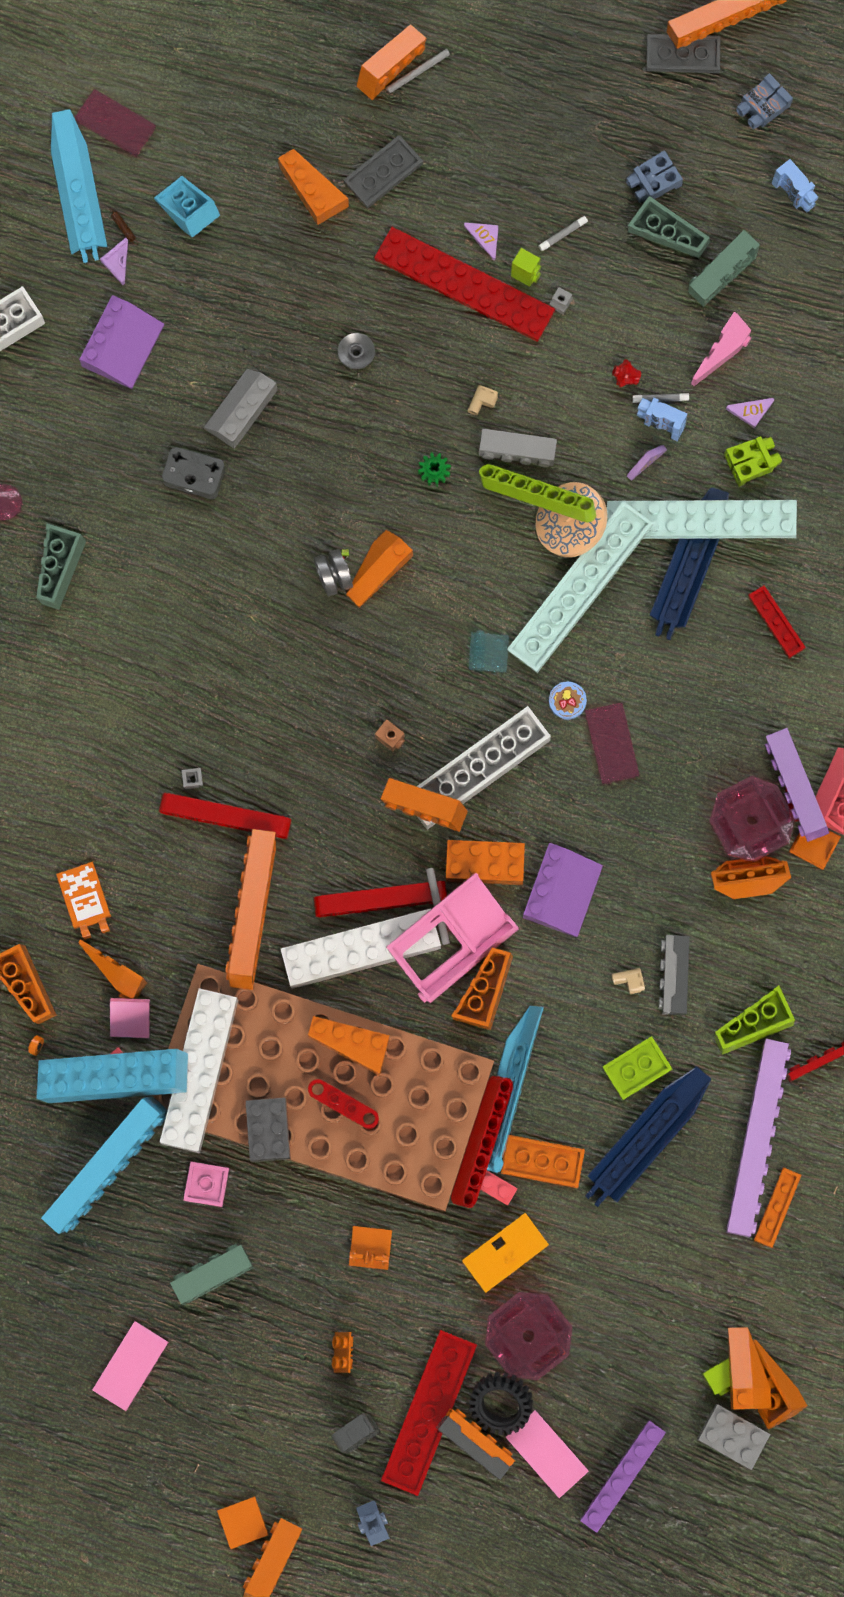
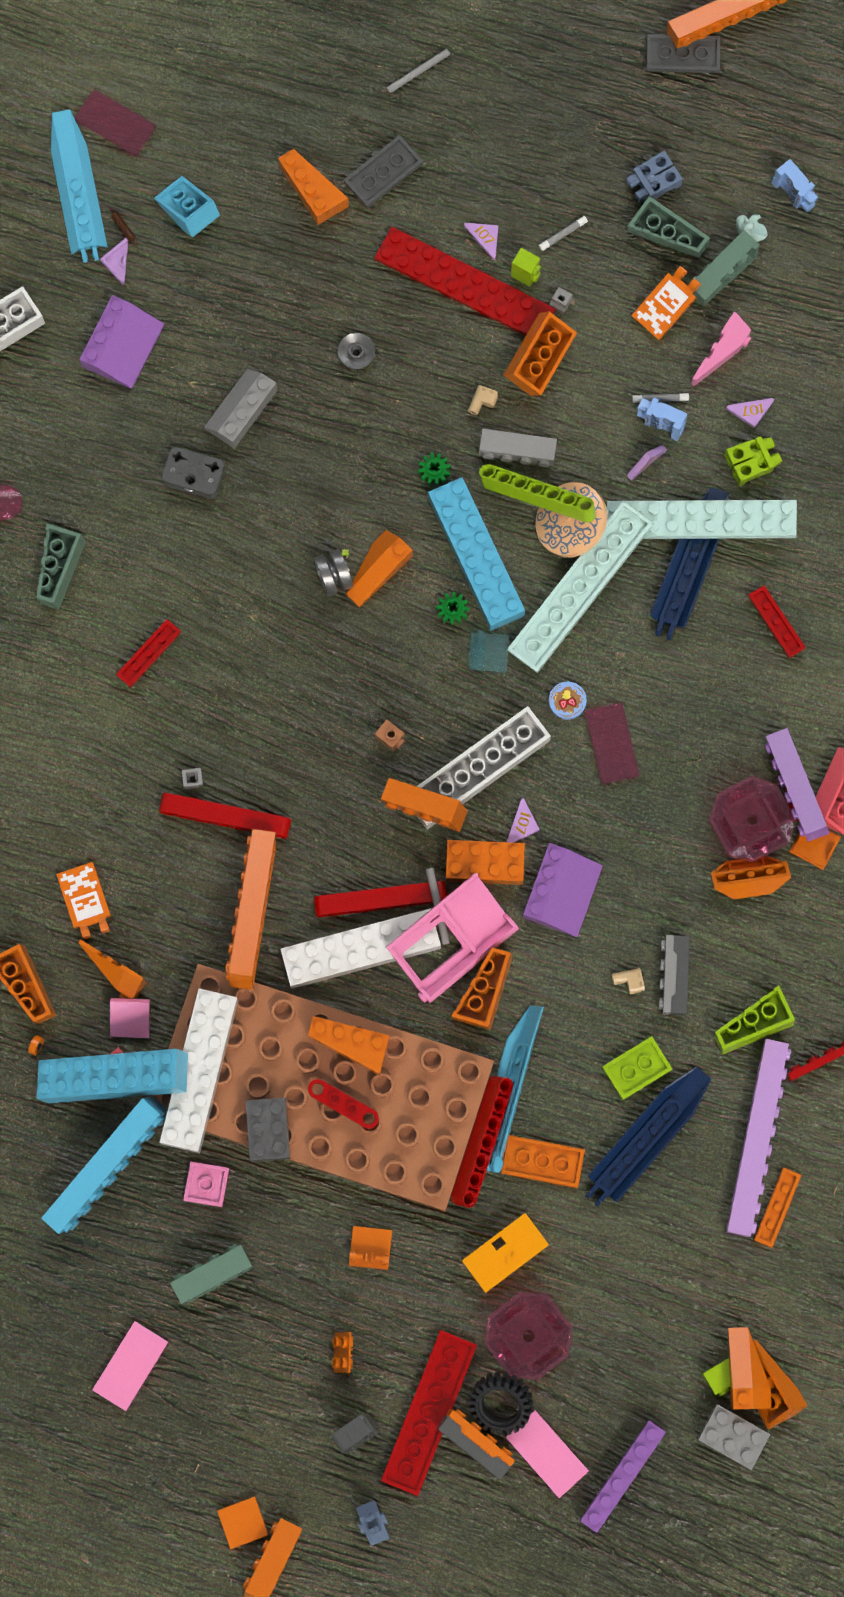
(148, 653): none -> red plate
(390, 61): orange wedge -> none
(450, 602): none -> green gear
(476, 554): none -> medium azure brick
(498, 1188): coral plate -> none
(523, 824): none -> lavender tile
(540, 353): none -> orange brick
(626, 374): red rock -> none
(666, 303): none -> orange tile
(752, 227): none -> light aqua hair
(764, 102): sand blue hips -> none

